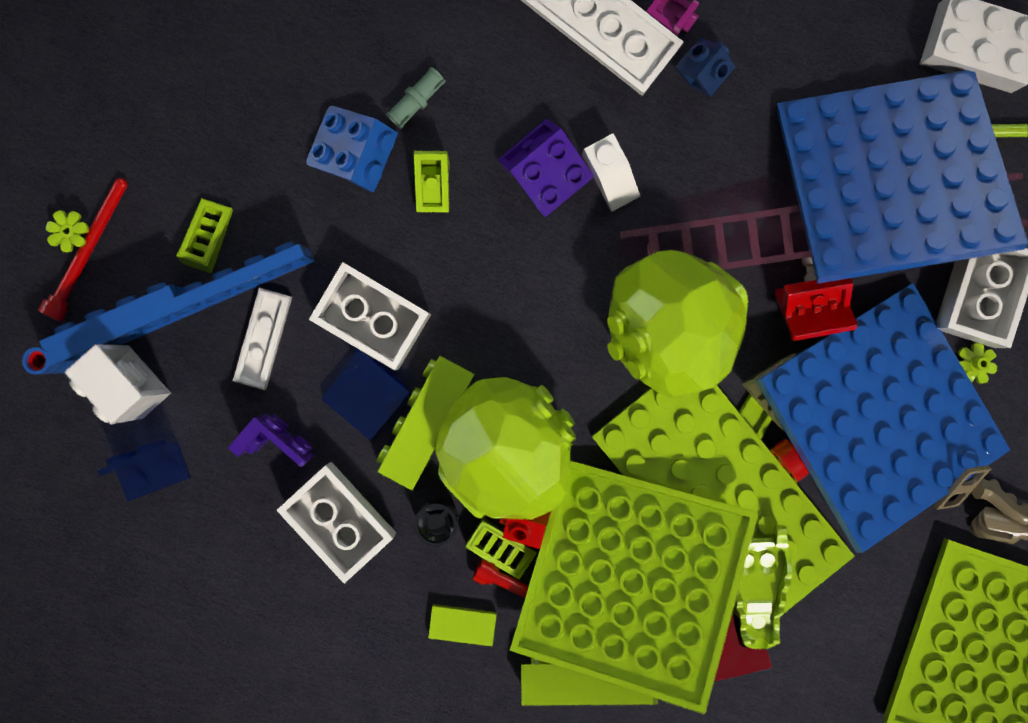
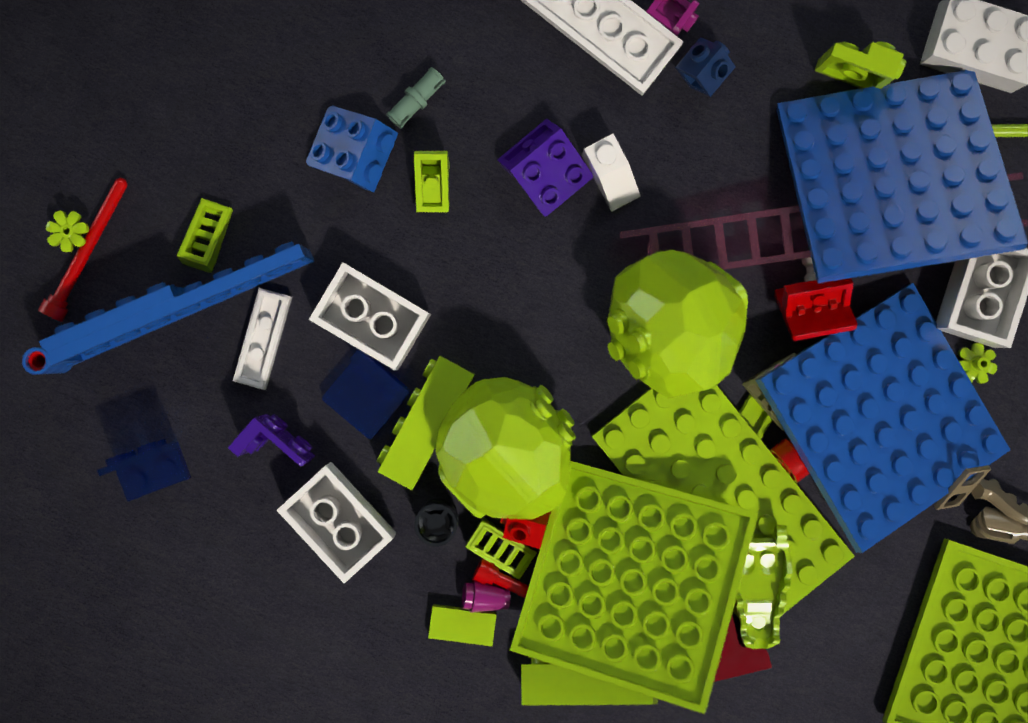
(116, 383): white brick -> none
(484, 597): none -> magenta cone
(871, 67): none -> lime plate

